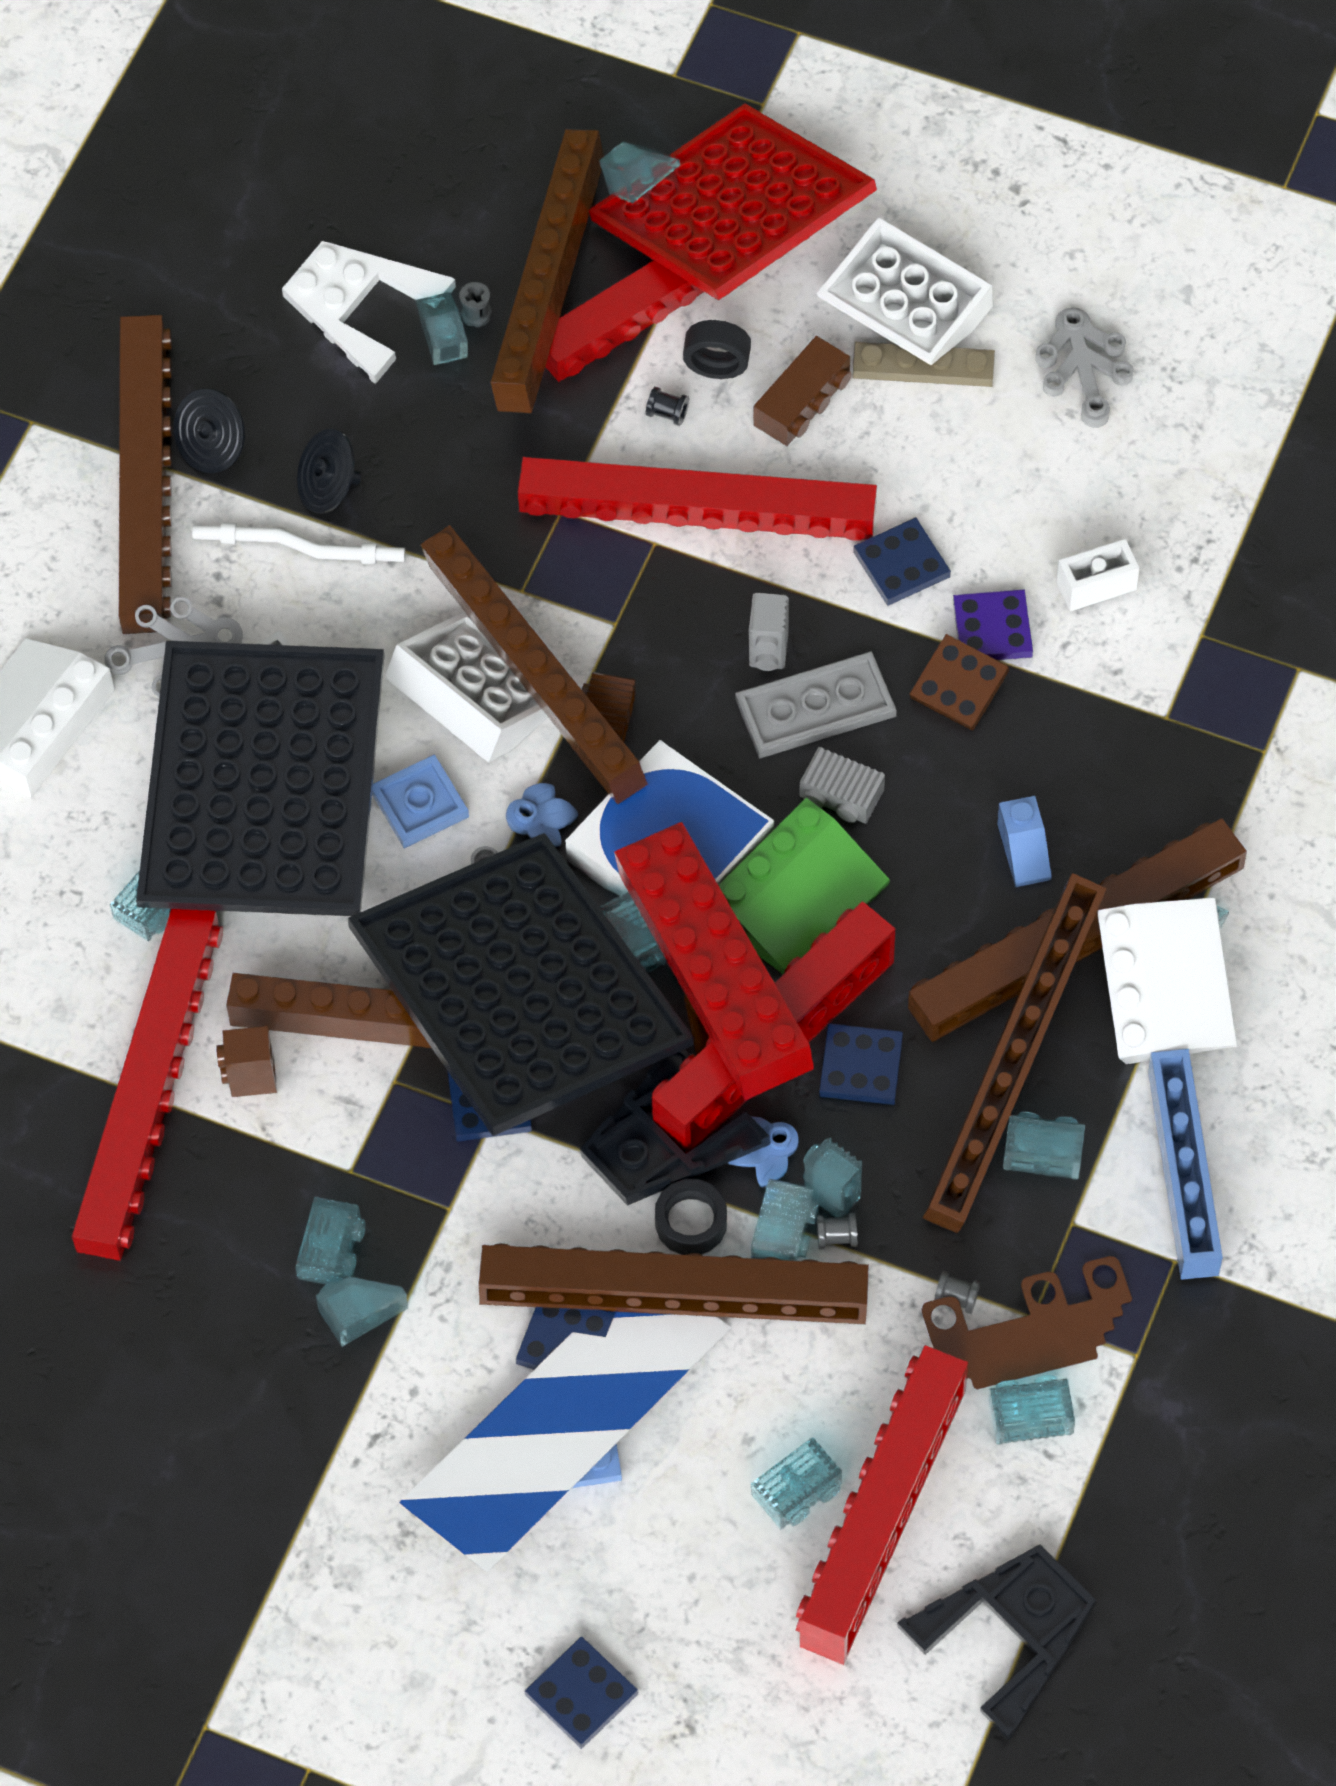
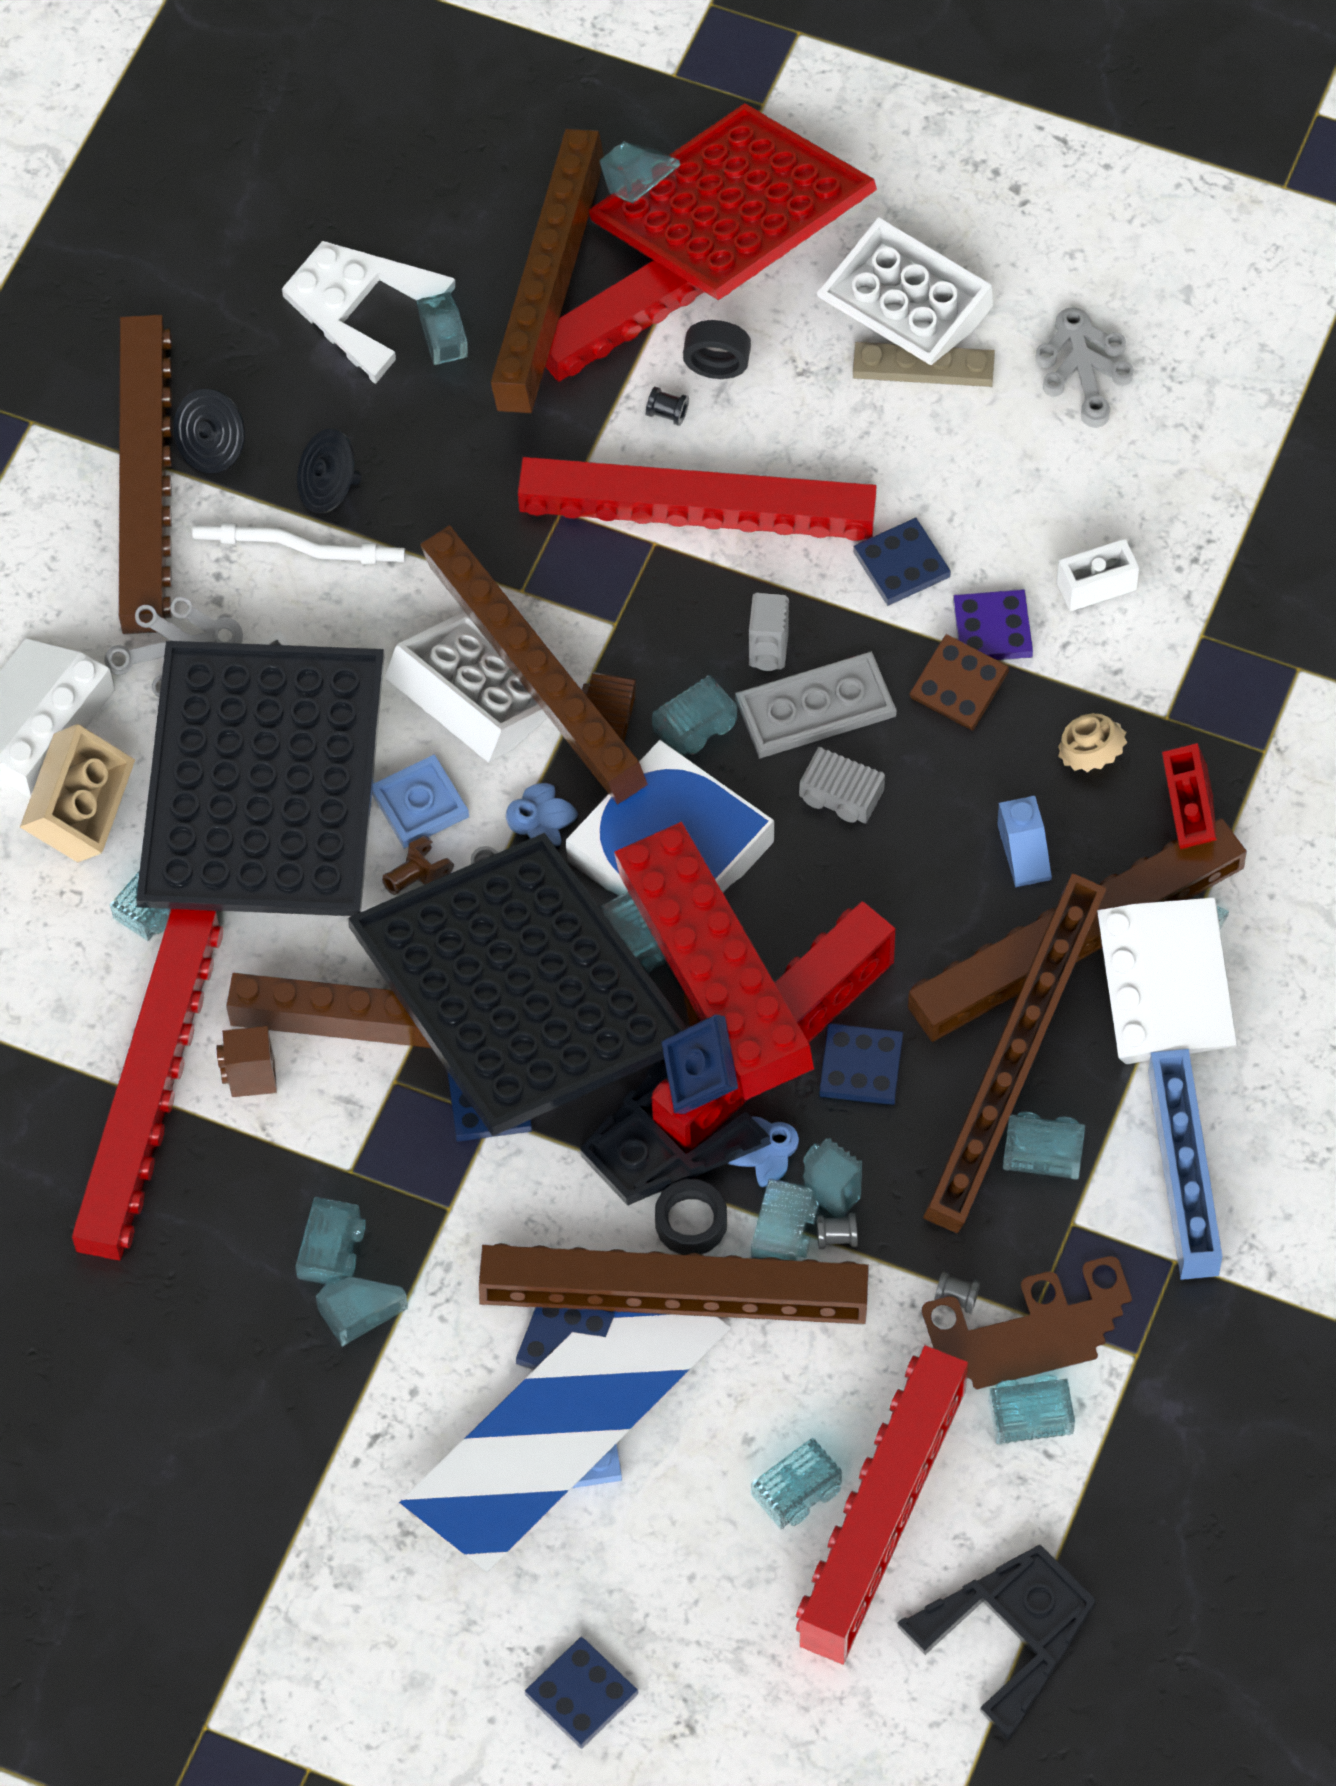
(77, 793): none -> tan brick
(416, 868): none -> reddish brown piece
(479, 300): dark grey bush -> none
(695, 716): none -> clear light blue brick
(699, 1064): none -> dark blue tile
(799, 884): bright green slope -> none
(802, 391): reddish brown brick -> none
(1091, 742): none -> tan piece
(1190, 795): none -> red slope

